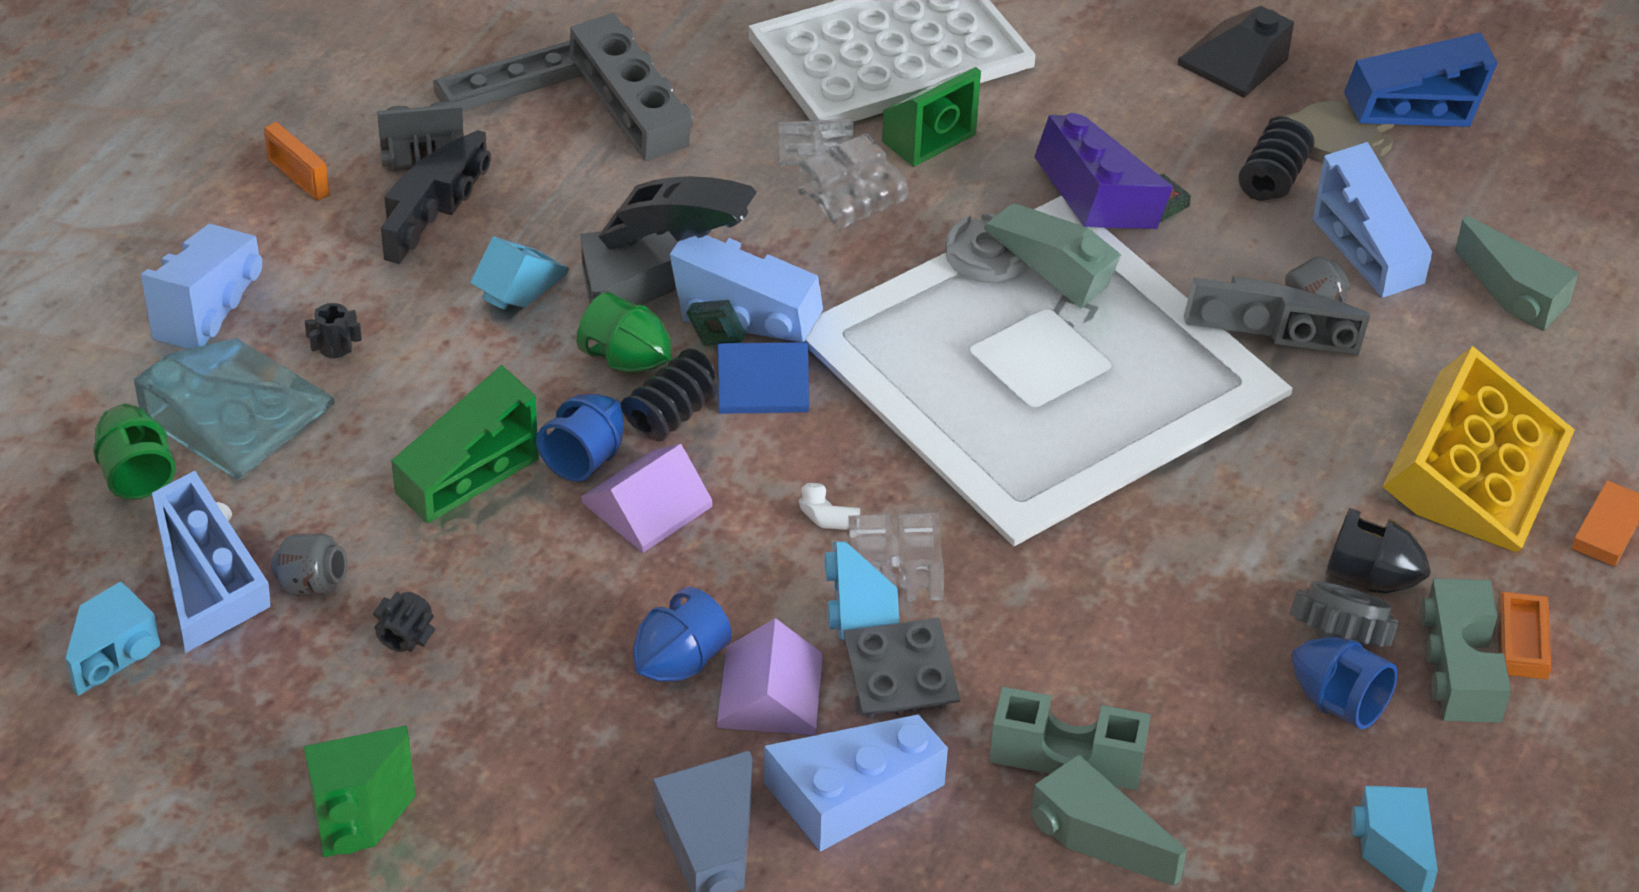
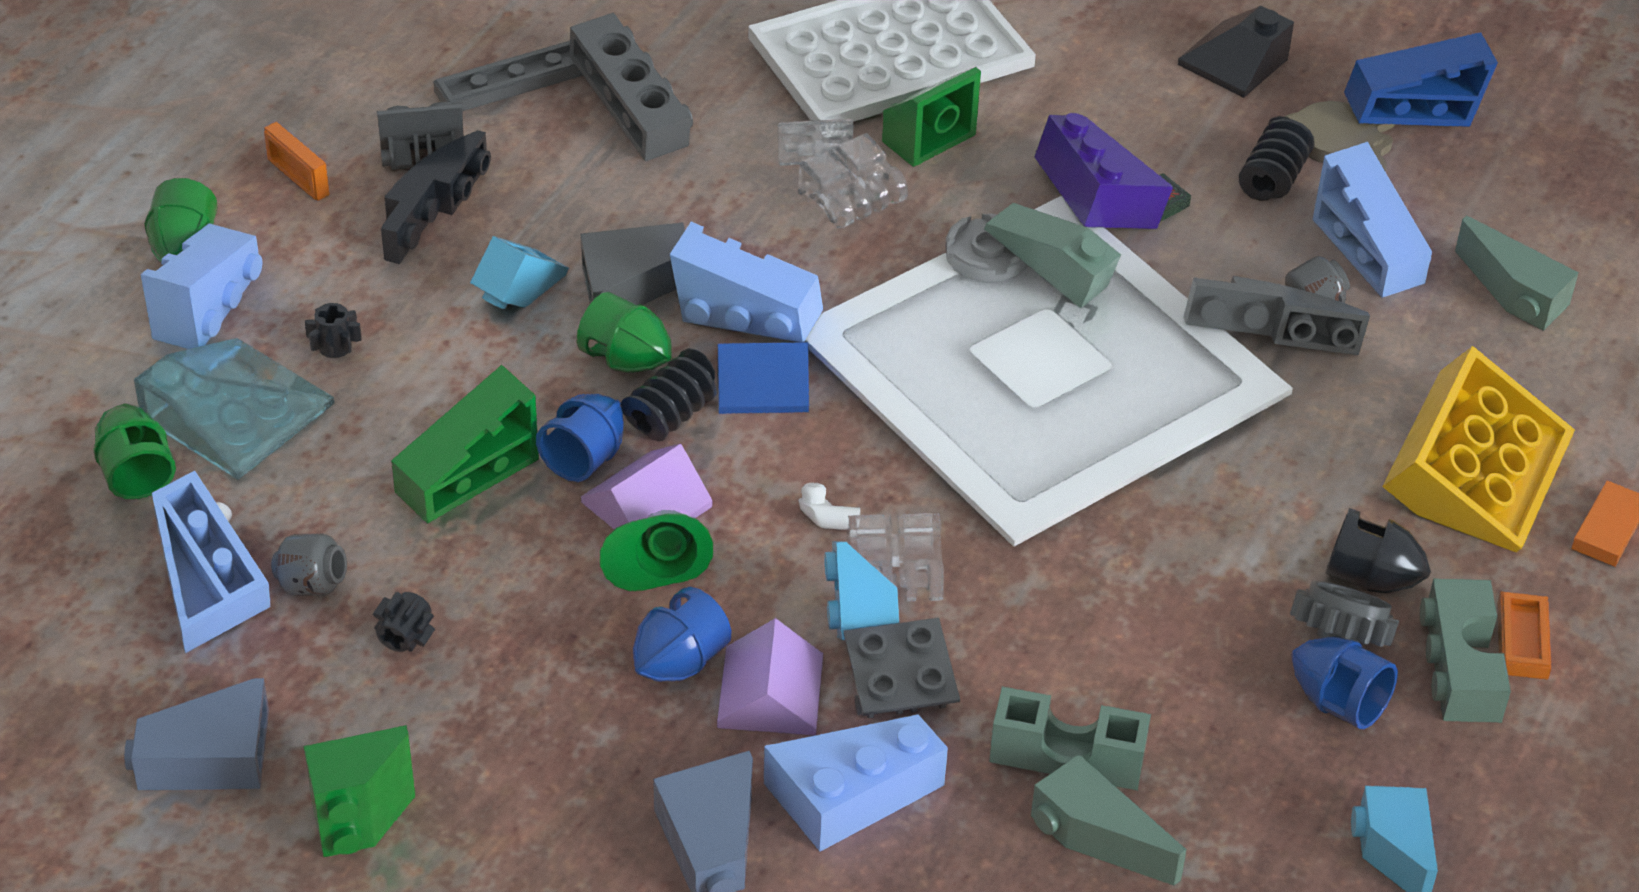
(109, 636): medium azure slope -> none
(177, 213): none -> green helmet
(203, 742): none -> sand blue slope
(656, 551): none -> green piece
(678, 205): black slope -> none
(716, 322): tile -> none

